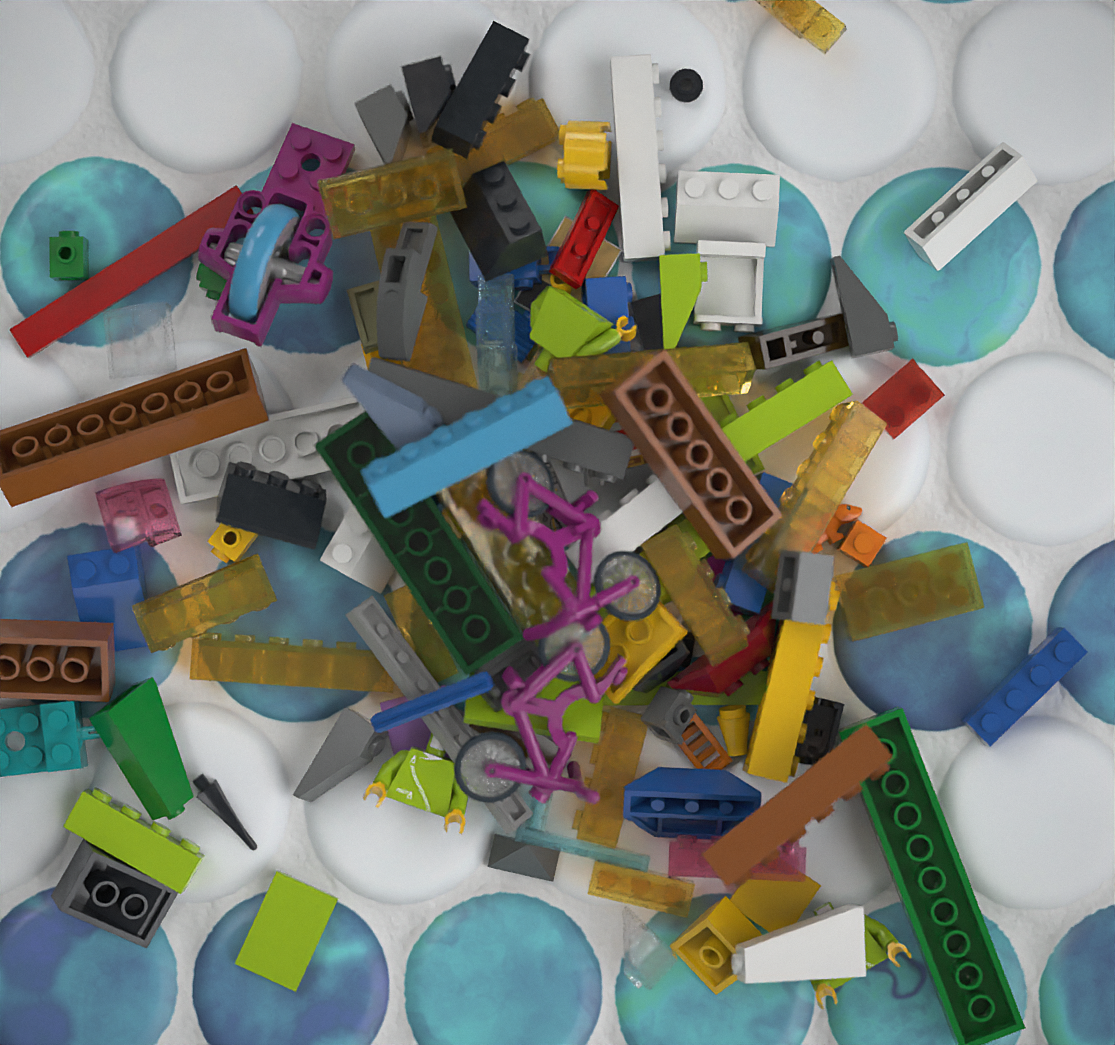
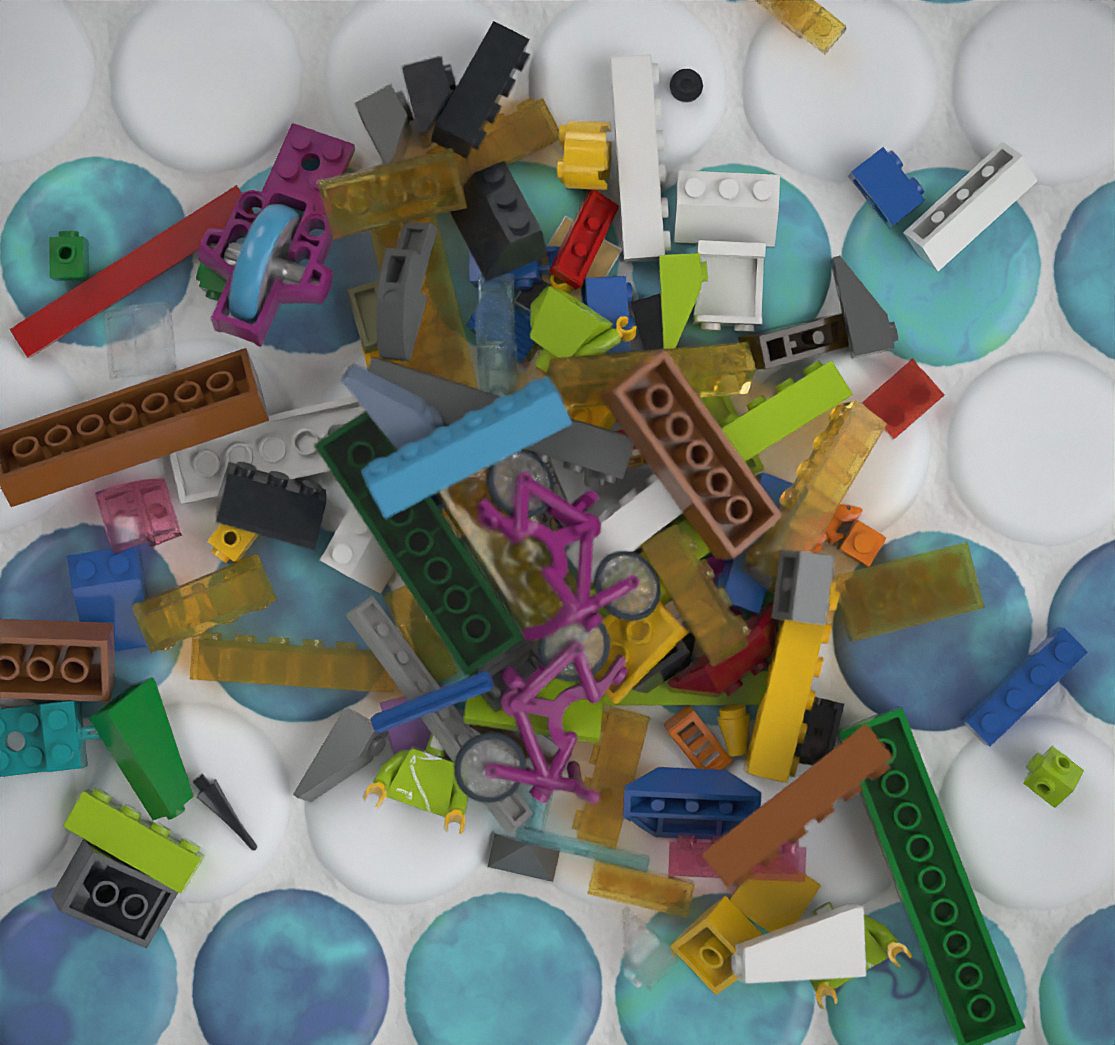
(286, 930): lime tile -> none
(669, 714): dark grey brick -> none
(887, 186): none -> blue brick
(1052, 776): none -> lime brick

